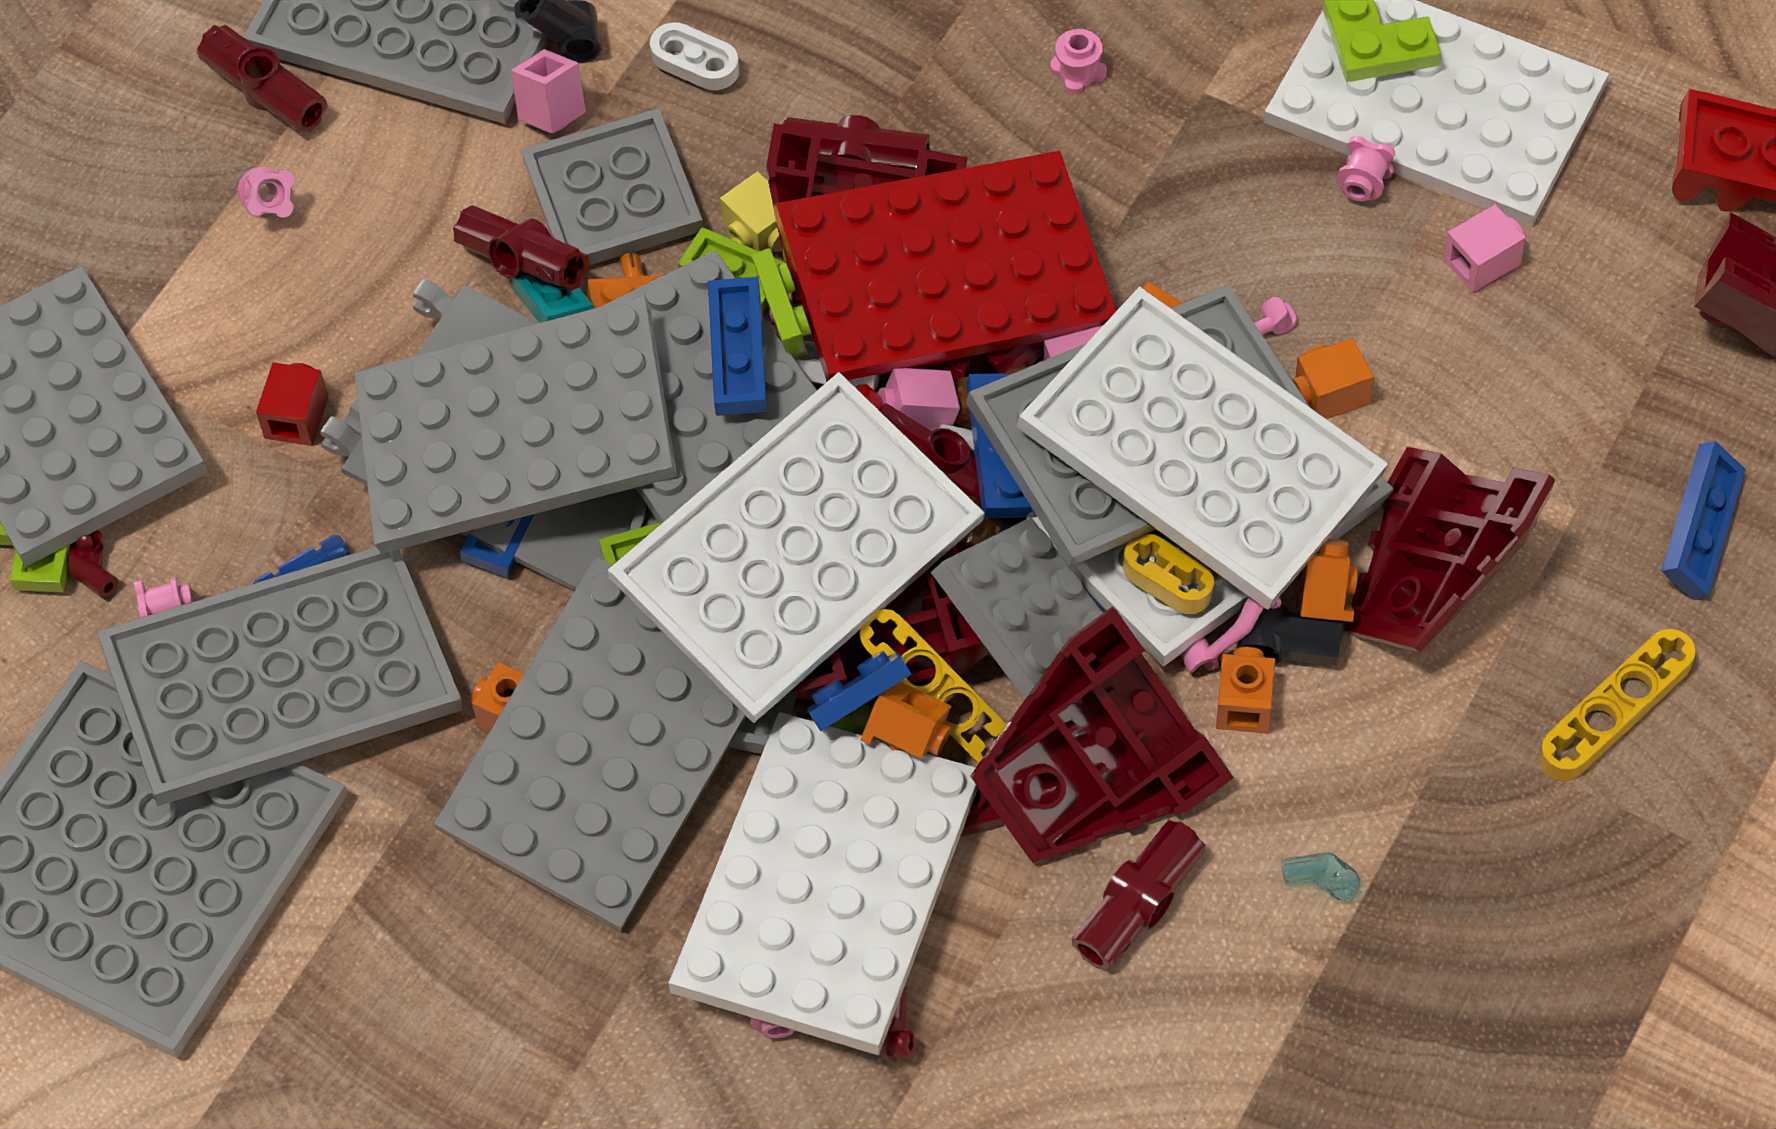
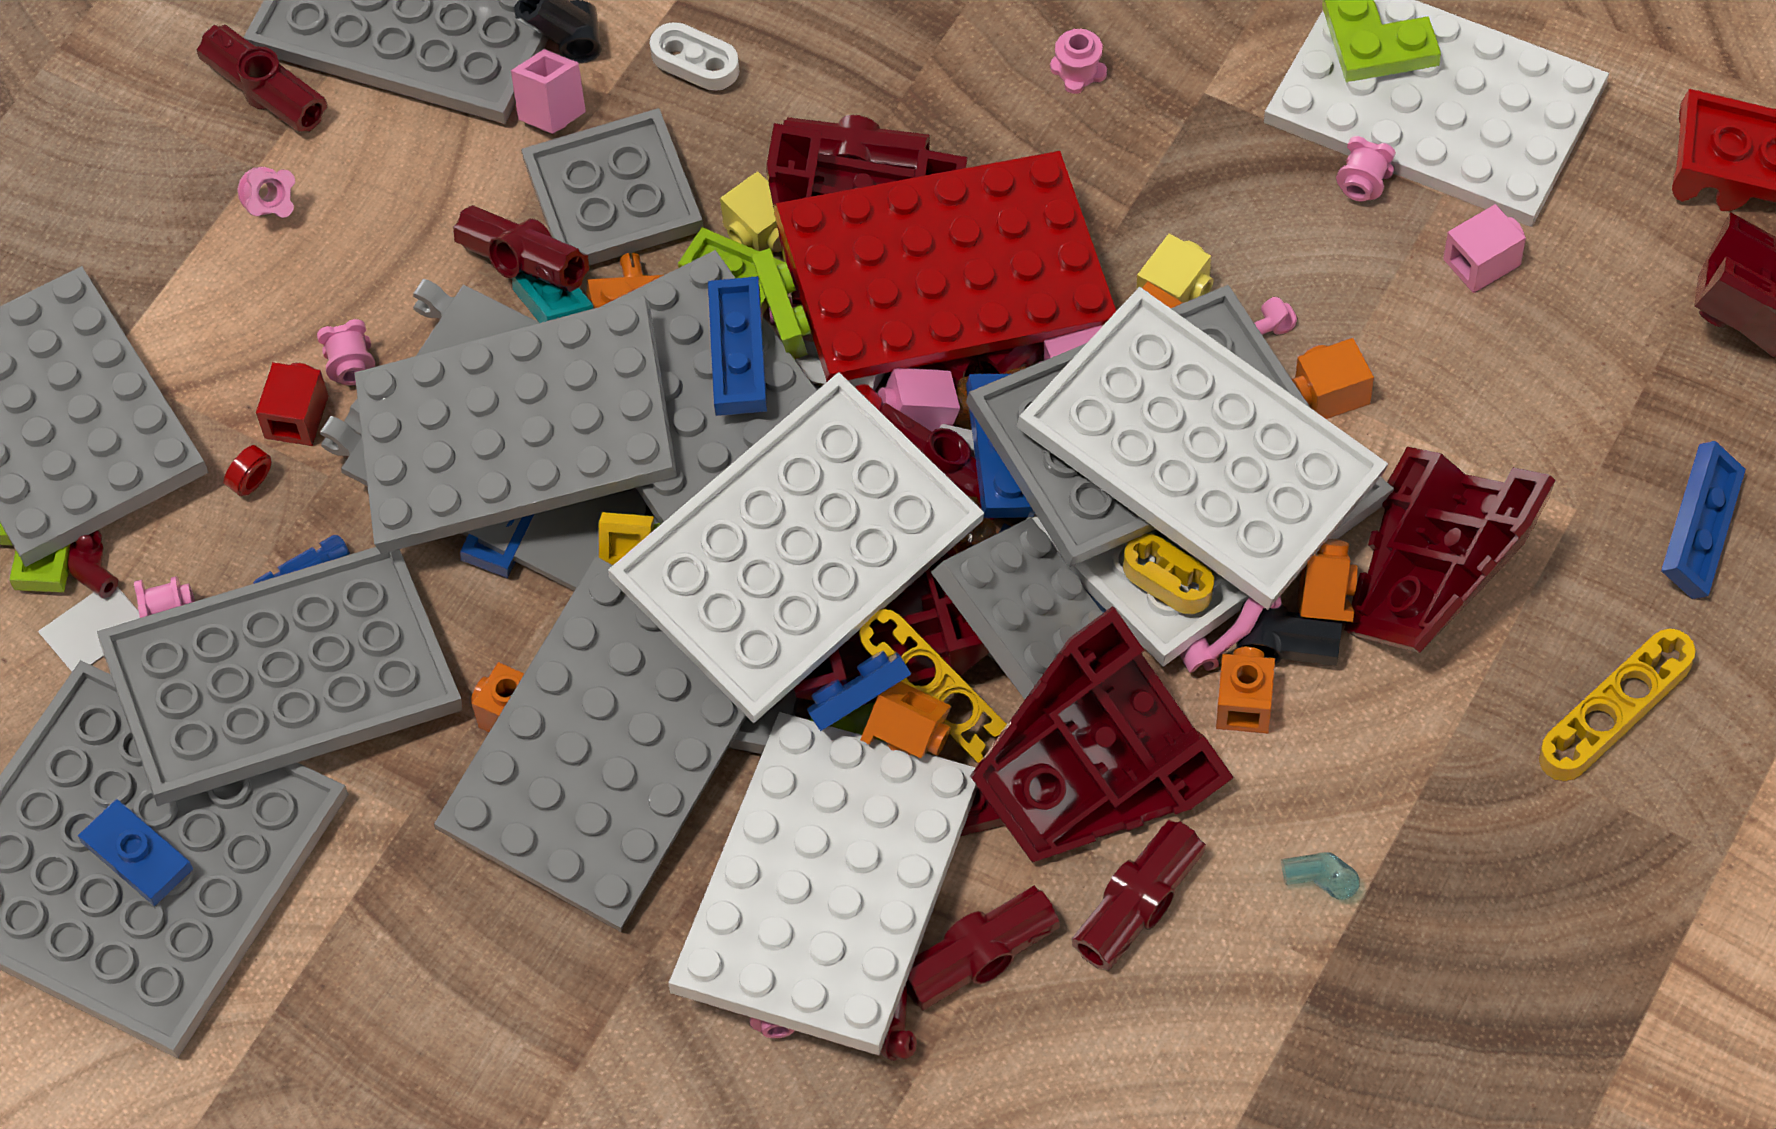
(75, 631): none -> white sticker
(135, 852): none -> blue plate
(248, 470): none -> red tile
(346, 351): none -> bright pink brick
(621, 534): none -> yellow tile
(980, 947): none -> dark red piece
(1178, 269): none -> light yellow brick

